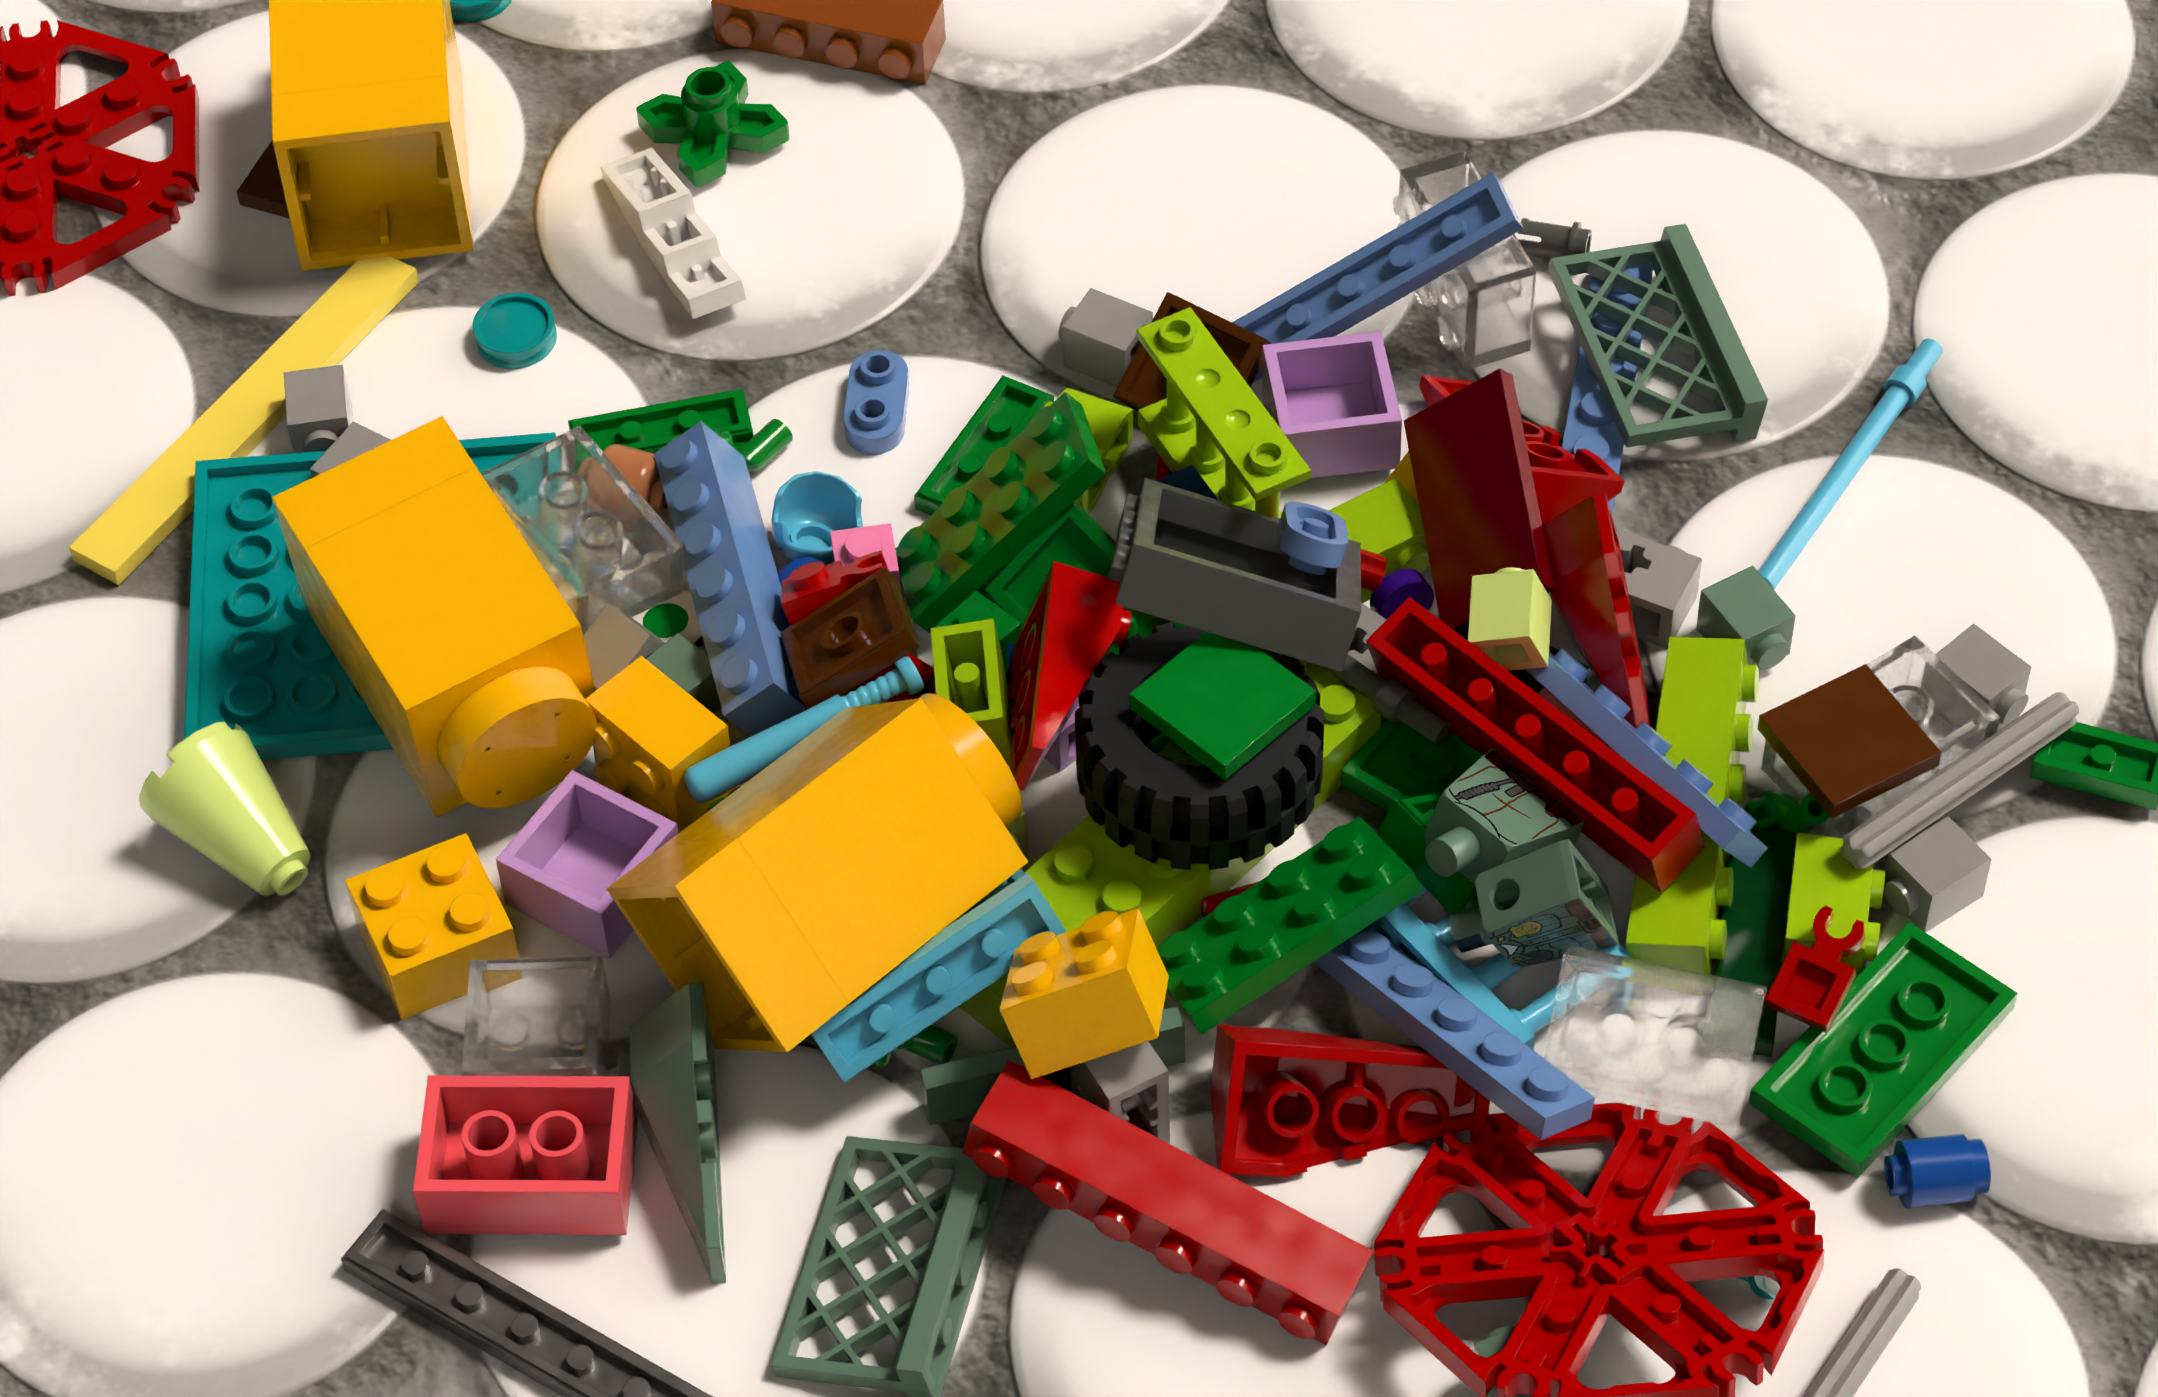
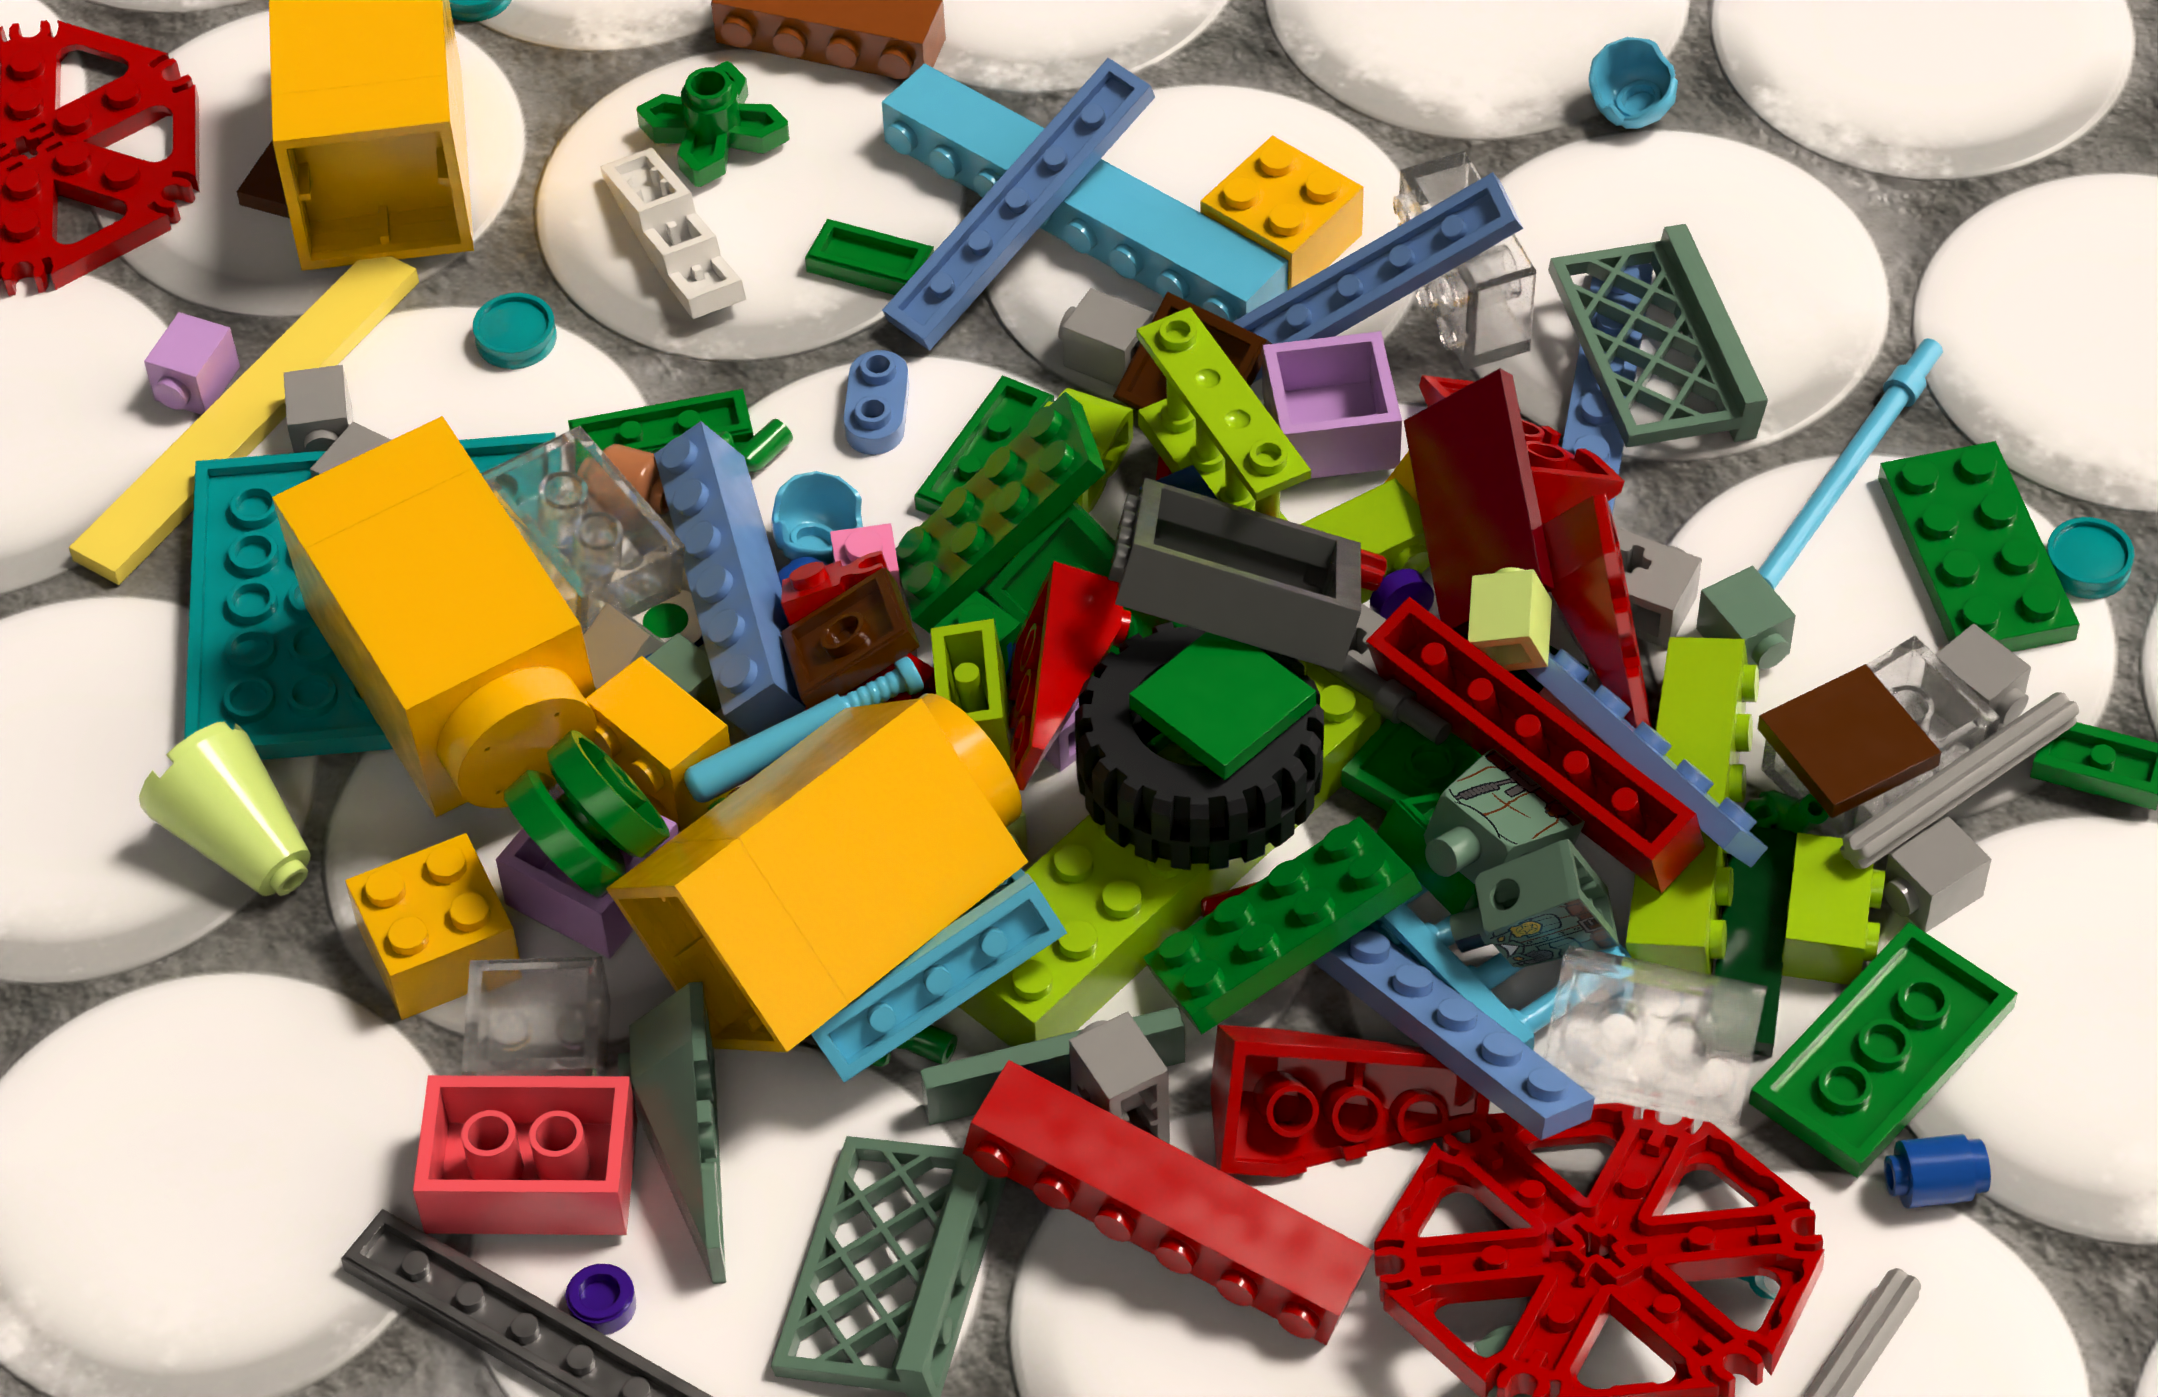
(192, 363): none -> lavender brick
(586, 813): none -> green wheel
(601, 1297): none -> dark purple tile
(865, 257): none -> green tile
(1018, 203): none -> medium blue plate
(1084, 992): yellow piece -> none
(1105, 215): none -> medium azure brick
(1290, 207): none -> yellow brick
(1312, 537): medium blue plate -> none
(1555, 239): dark grey pin -> none
(1632, 82): none -> medium azure hair
(1815, 979): red plate -> none
(1978, 547): none -> green plate
(2091, 557): none -> teal piece

